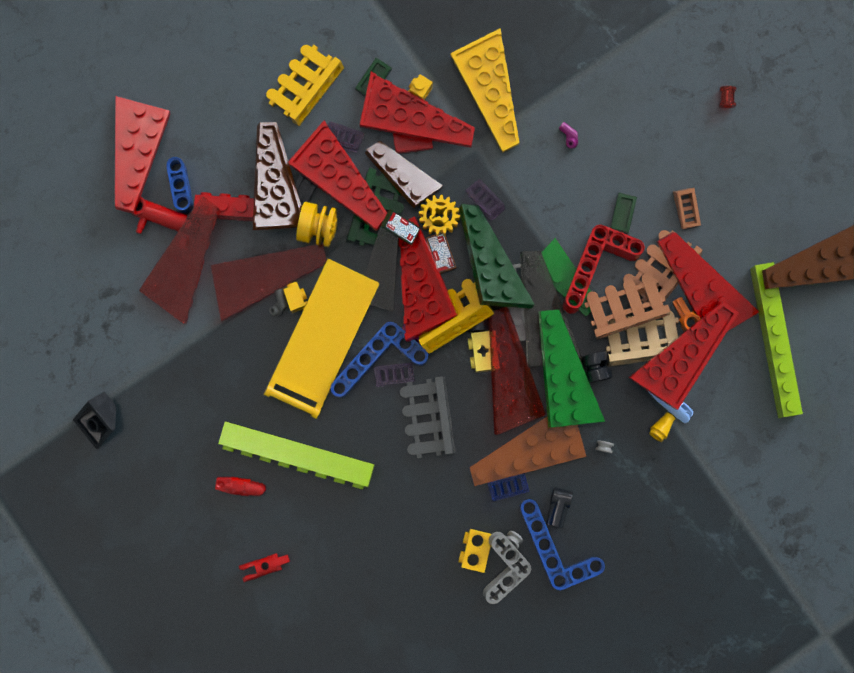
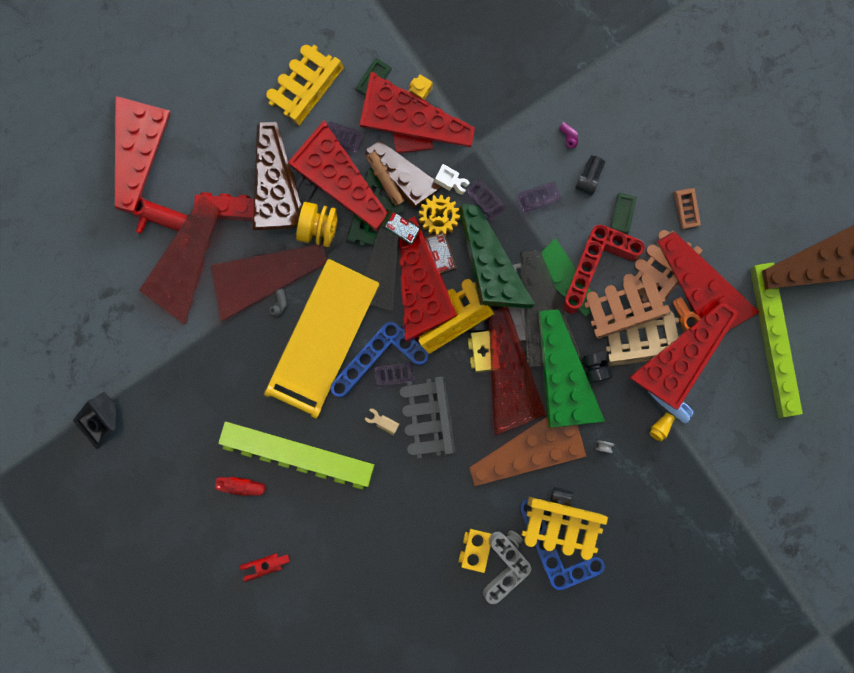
(179, 176): blue beam -> none
(295, 297): yellow brick -> none
(381, 172): none -> medium nougat pin
(383, 422): none -> tan bar
(448, 178): none -> white plate
(487, 78): yellow wing -> none
(491, 485): clear blue slope -> none
(524, 201): none -> clear purple slope
(555, 520): none -> yellow fence
(589, 178): none -> black piece
(727, 96): clear red bush -> none

